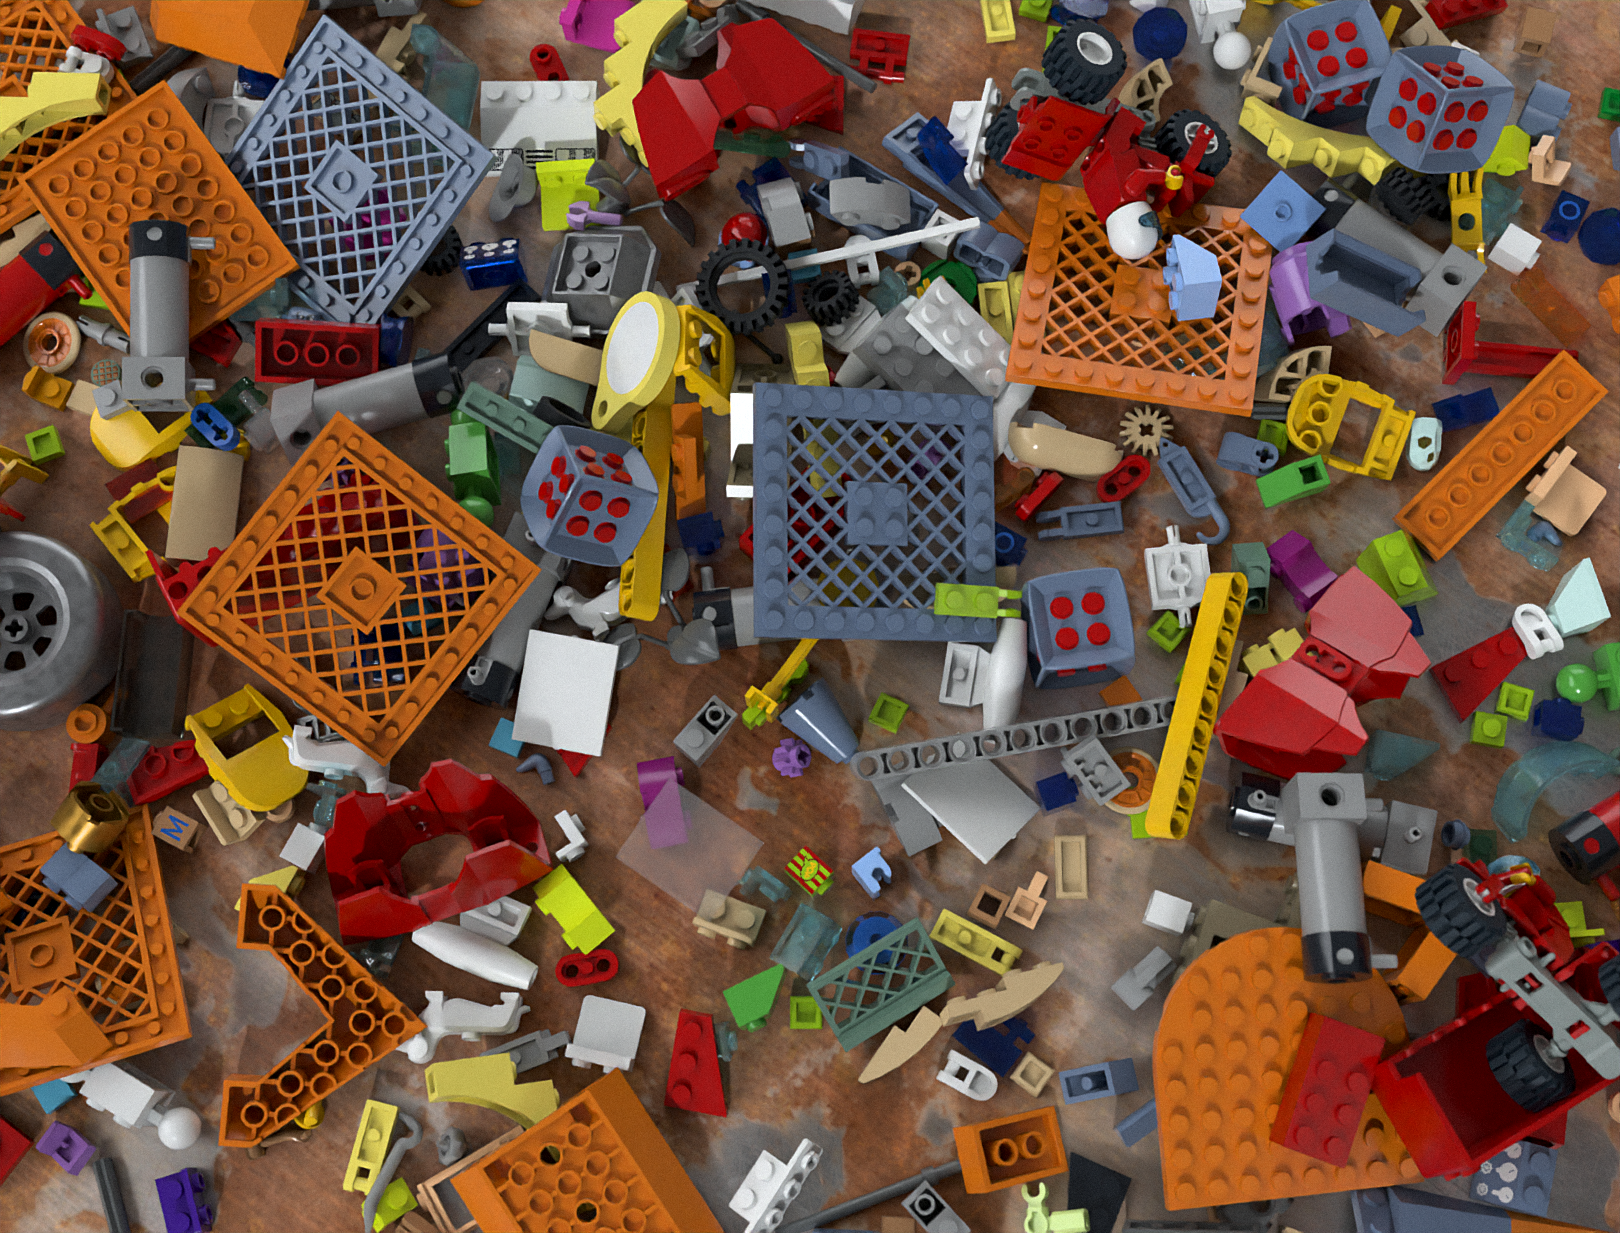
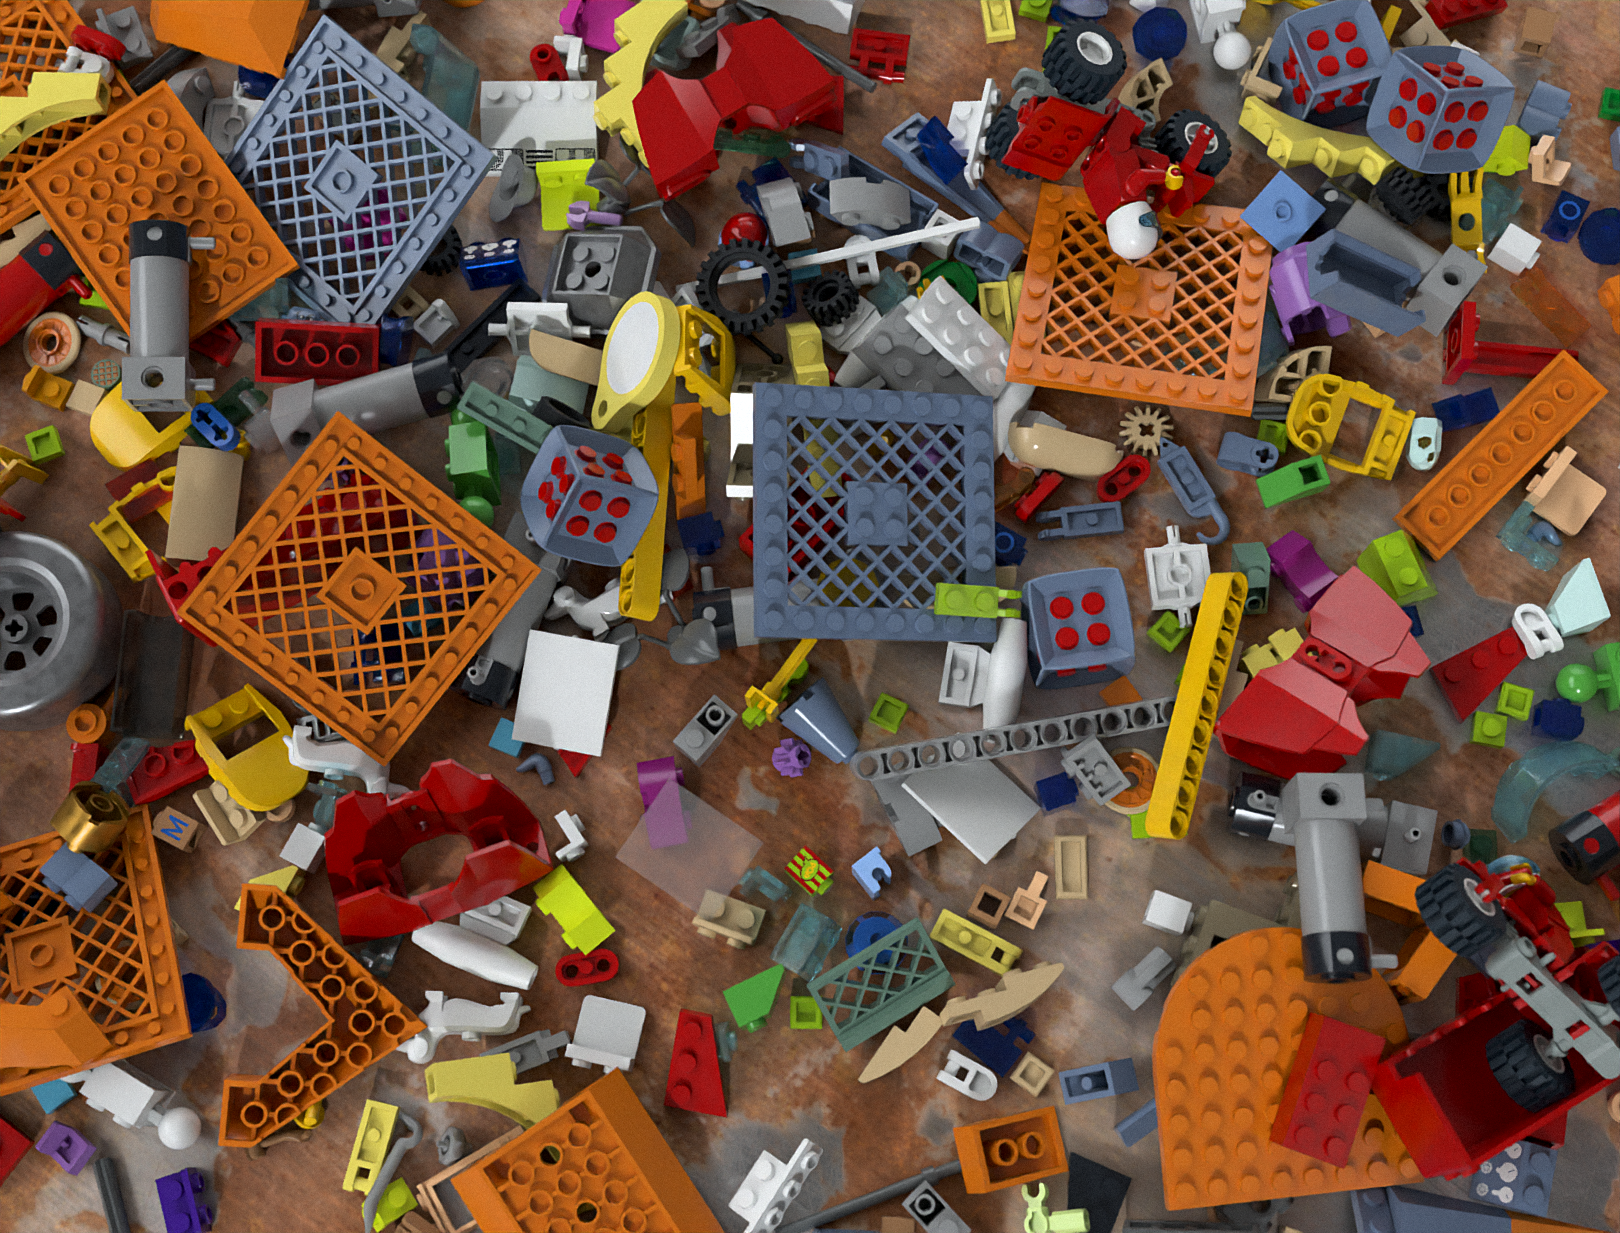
(109, 400): light grey plate -> none
(204, 1002): none -> clear blue hat
(436, 323): none -> white tile
(574, 48): none -> white bracket
(1192, 279): light blue slope -> none

